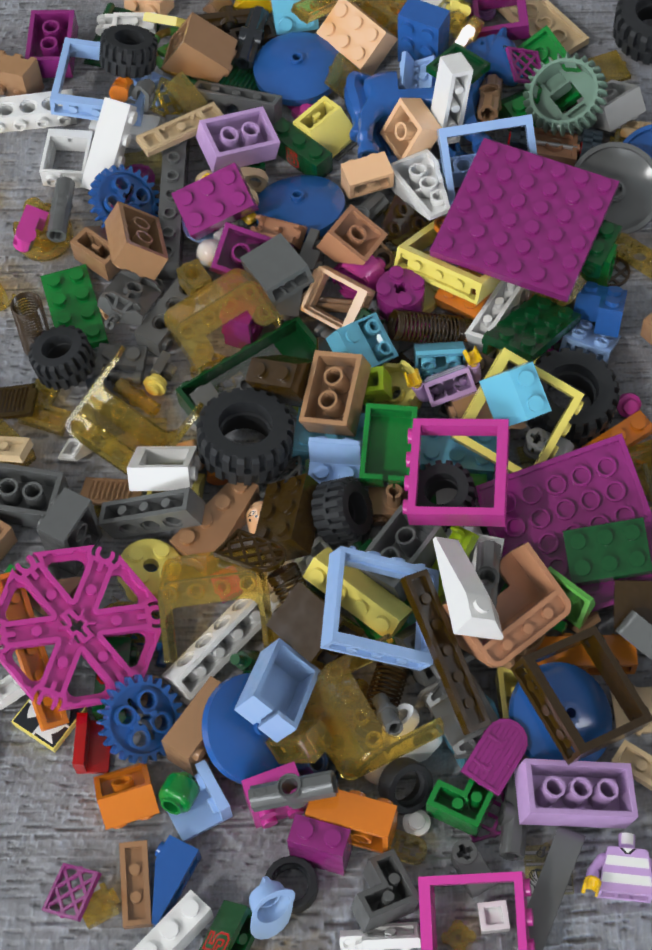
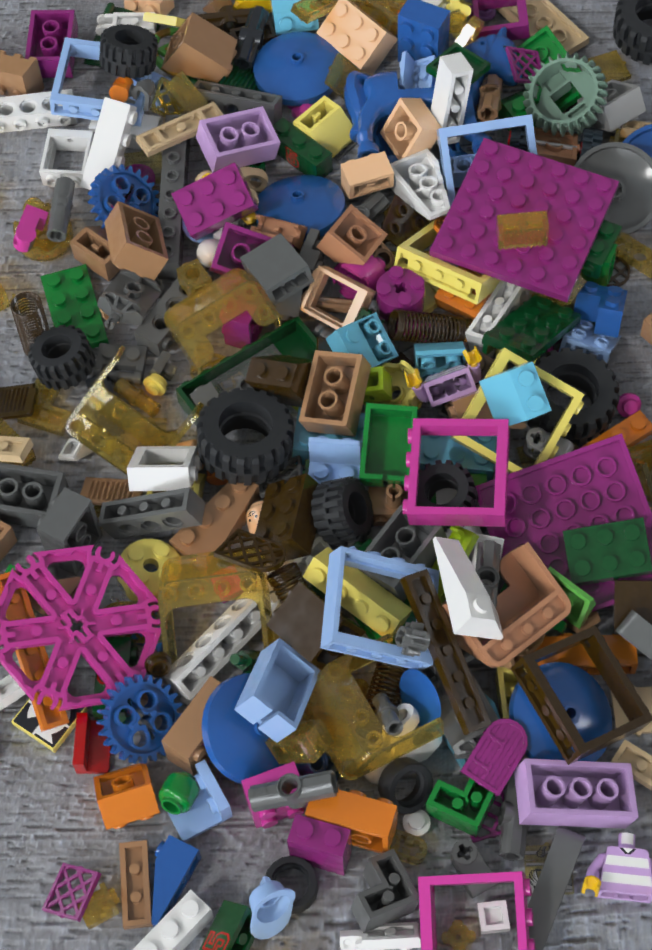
(158, 664): none -> dark brown plate
(412, 638): none -> dark grey gear
(420, 693): none -> blue sticker
(522, 229): none -> clear yellow brick

